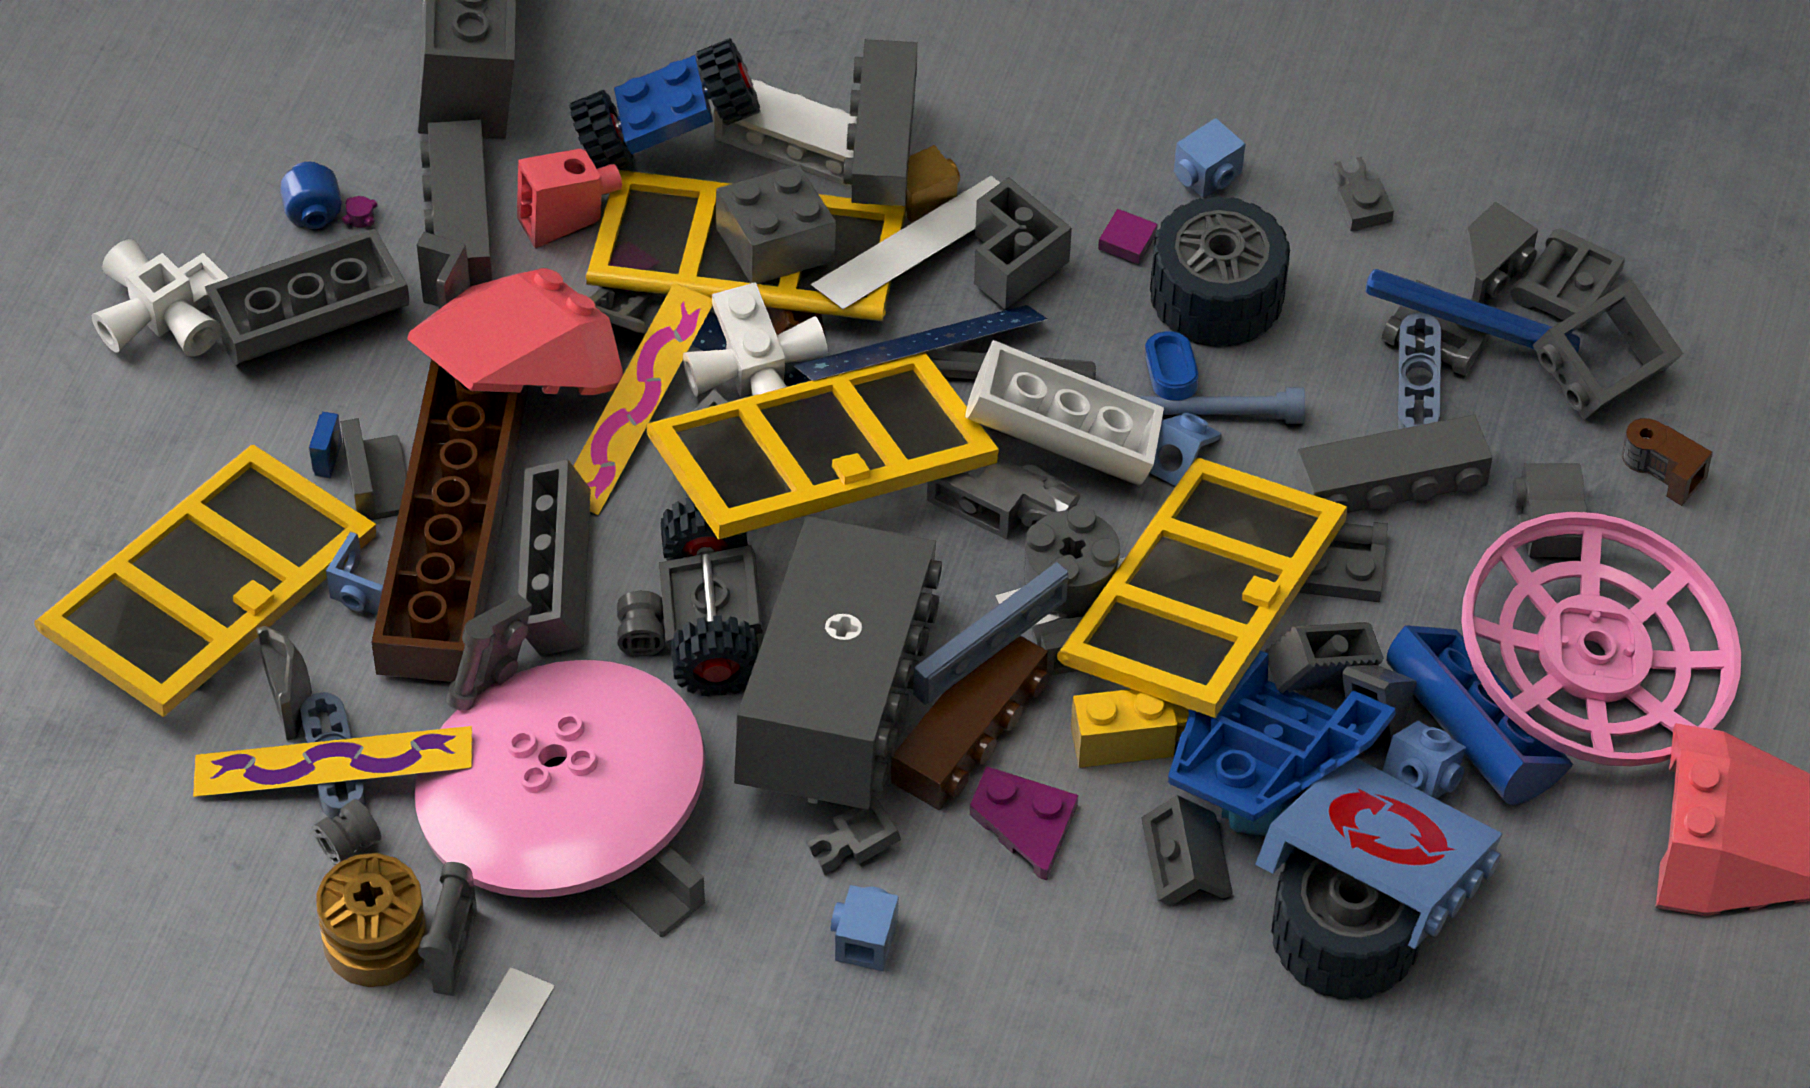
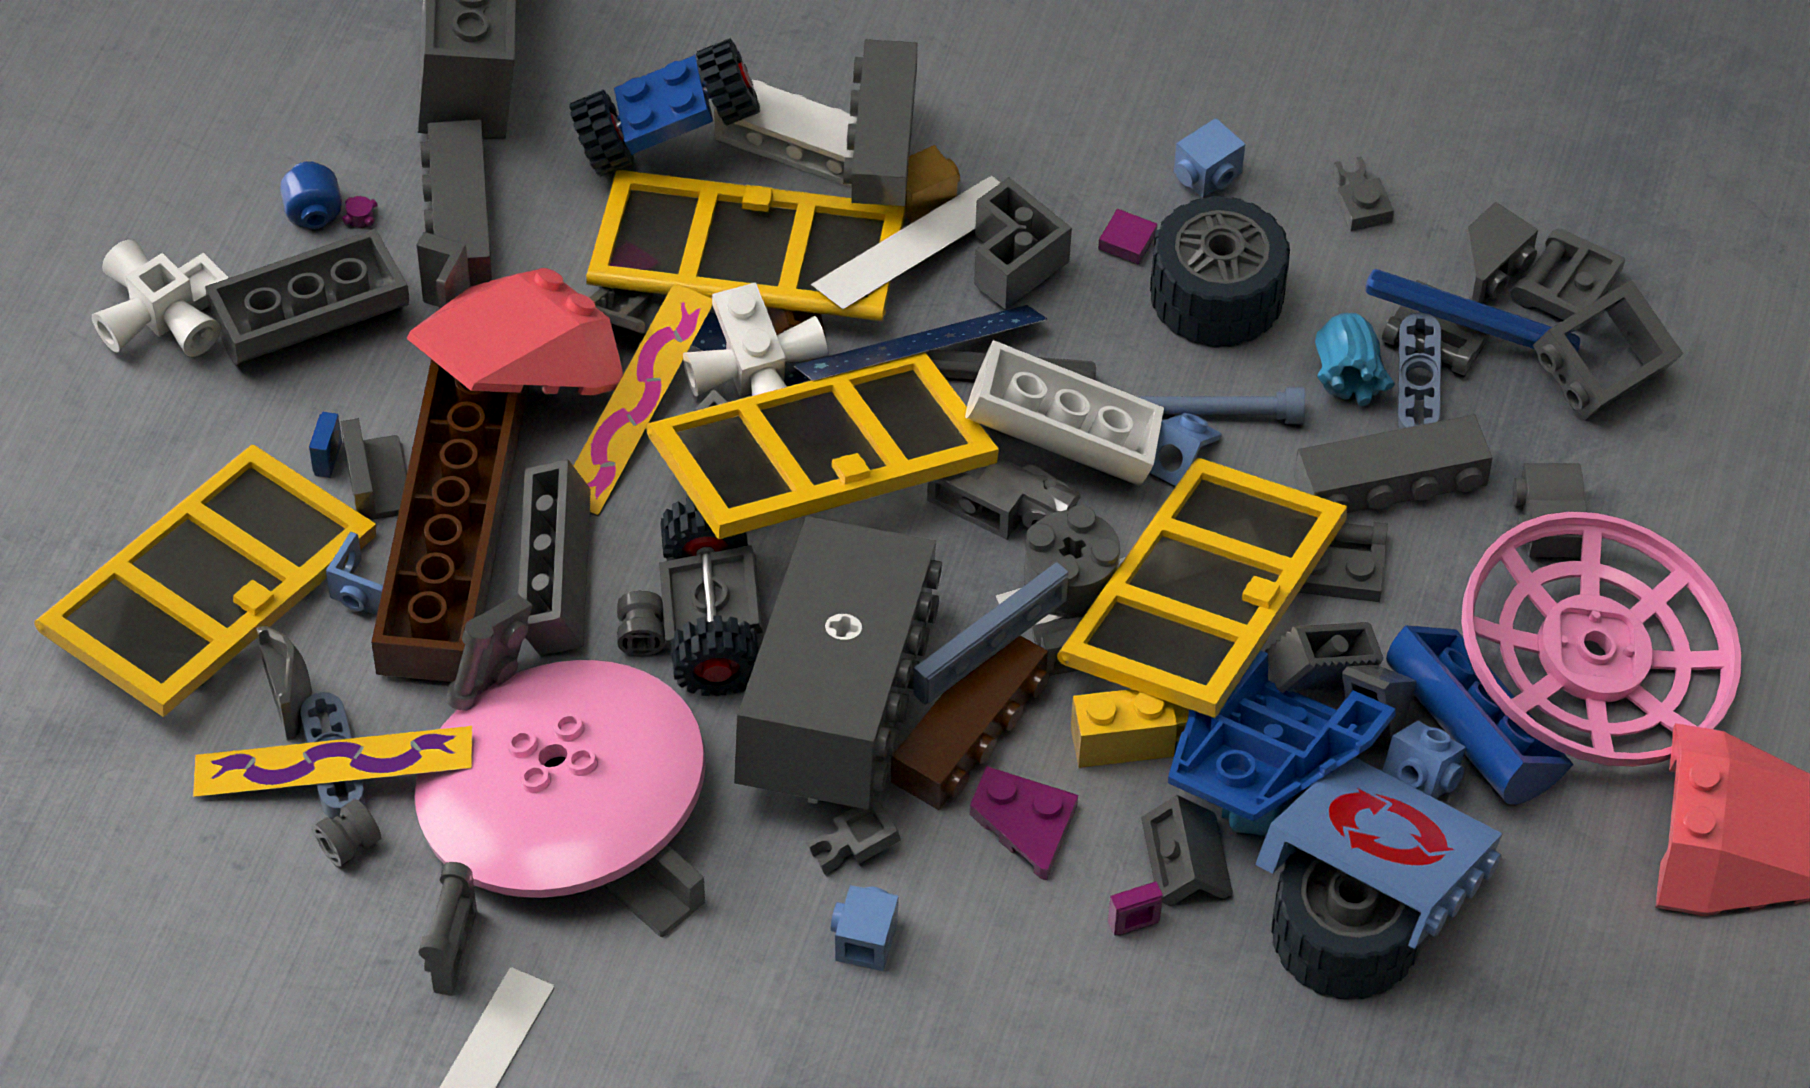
(371, 919): pearl gold wheel -> none
(561, 193): coral torso -> none
(775, 224): dark grey brick -> none
(1135, 908): none -> magenta tile
(1171, 365): blue tile -> none
(1351, 359): none -> dark azure piece
(1667, 457): reddish brown leg -> none

